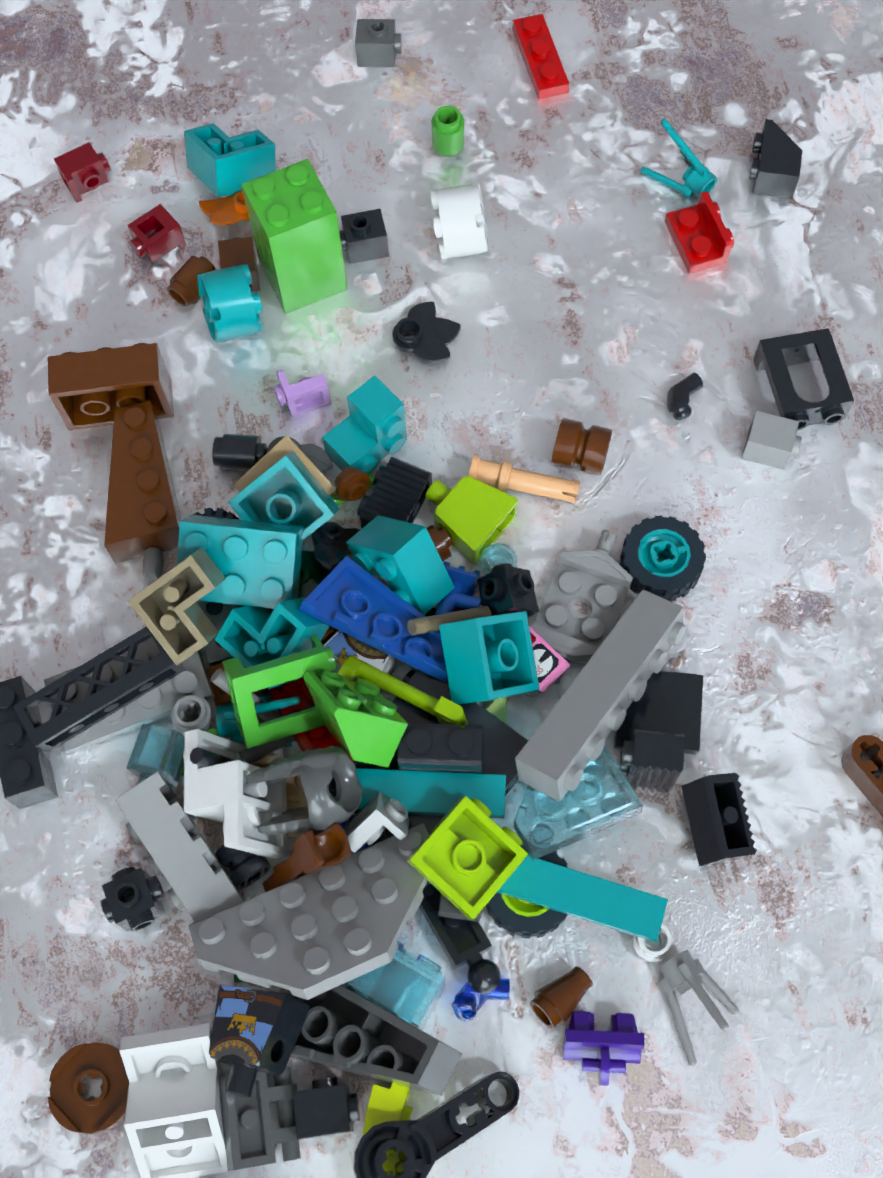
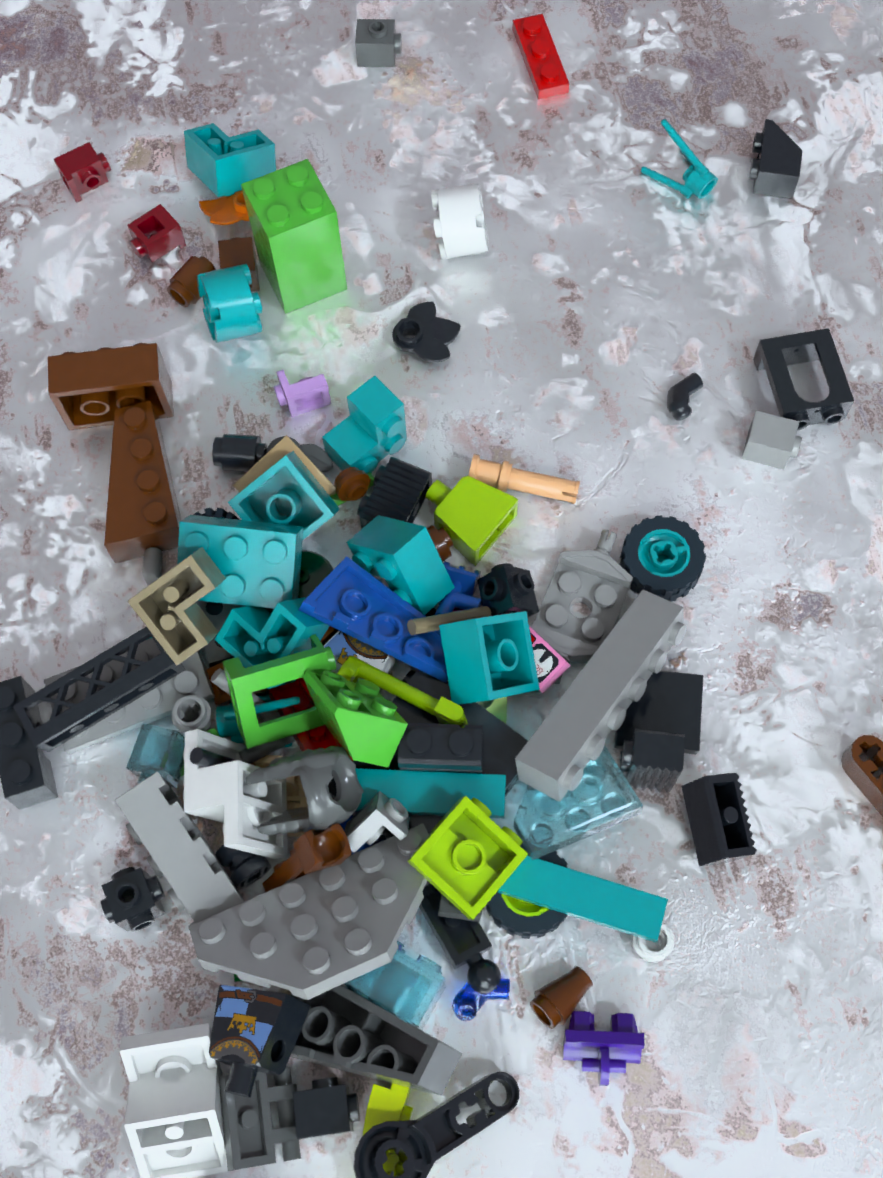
(68, 1086): reddish brown plate -> none
(331, 544): black plate -> none
(364, 236): black brick -> none
(447, 131): bright green brick -> none
(496, 555): clear light blue plate -> none
(581, 446): reddish brown wheel -> none
(687, 975): light grey plant -> none
(700, 234): red bracket -> none

